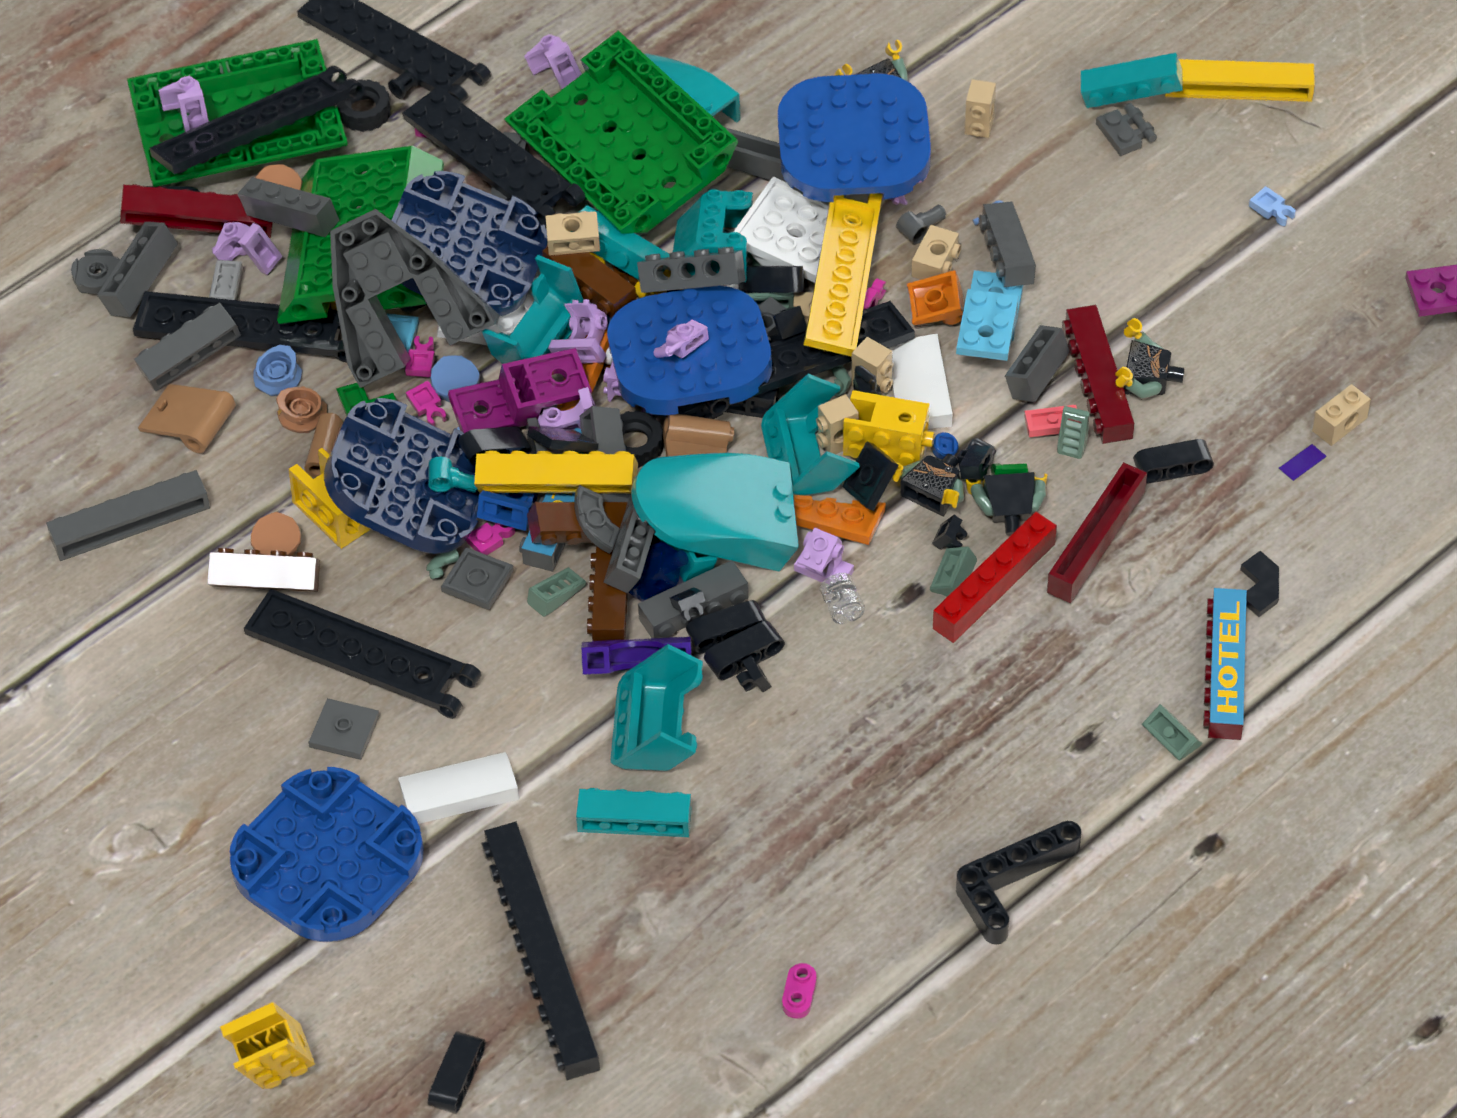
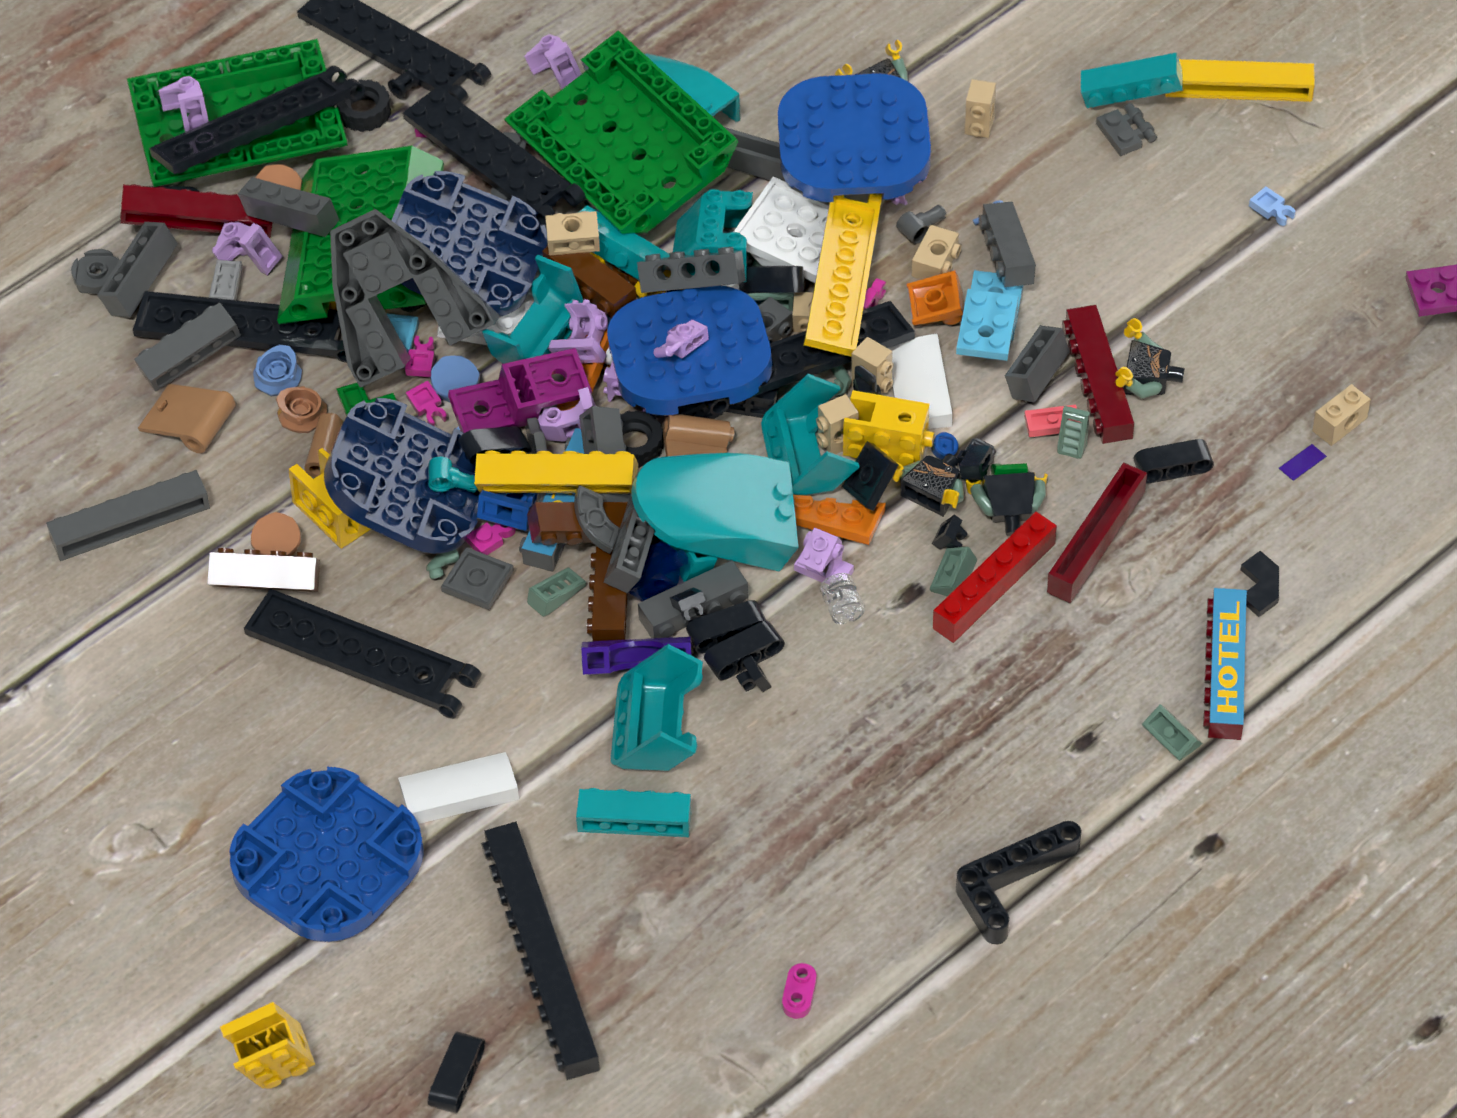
(344, 729): dark grey plate -> none
(562, 439): black tile -> none
(789, 323): black panel -> none

